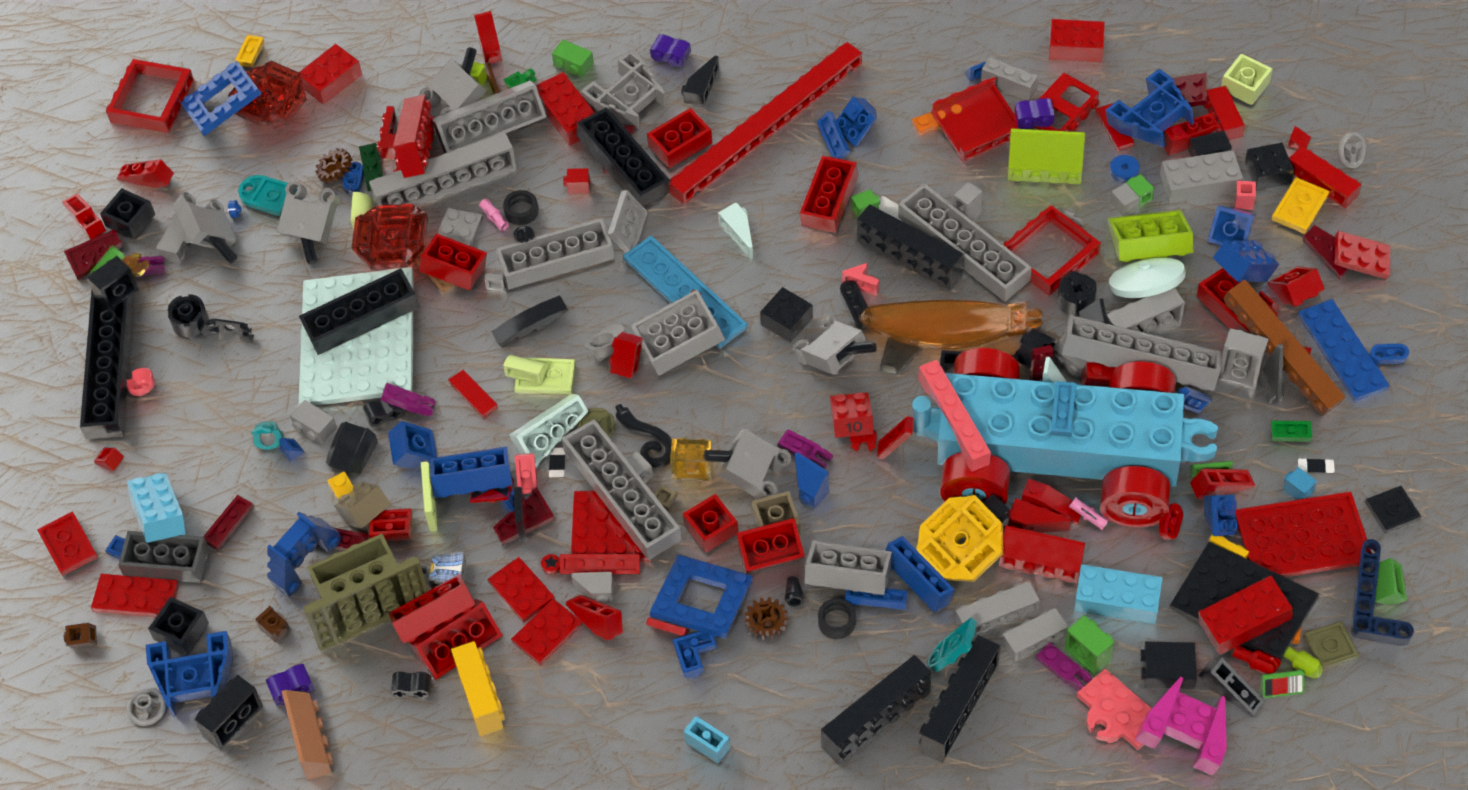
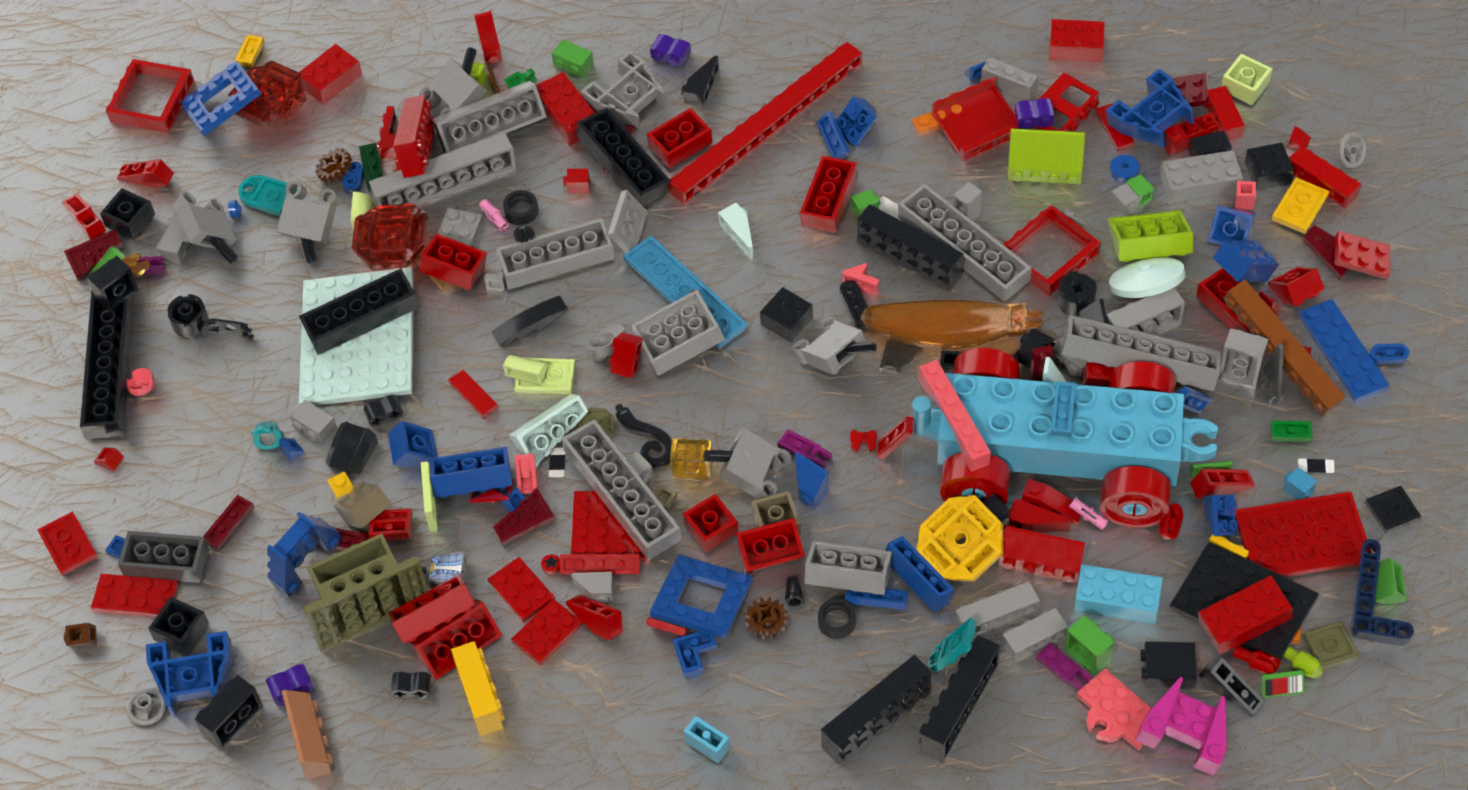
(156, 507): medium azure brick -> none
(272, 624): reddish brown brick -> none
(407, 400): magenta hinge -> none
(520, 514): black tile -> none
(851, 414): red brick -> none

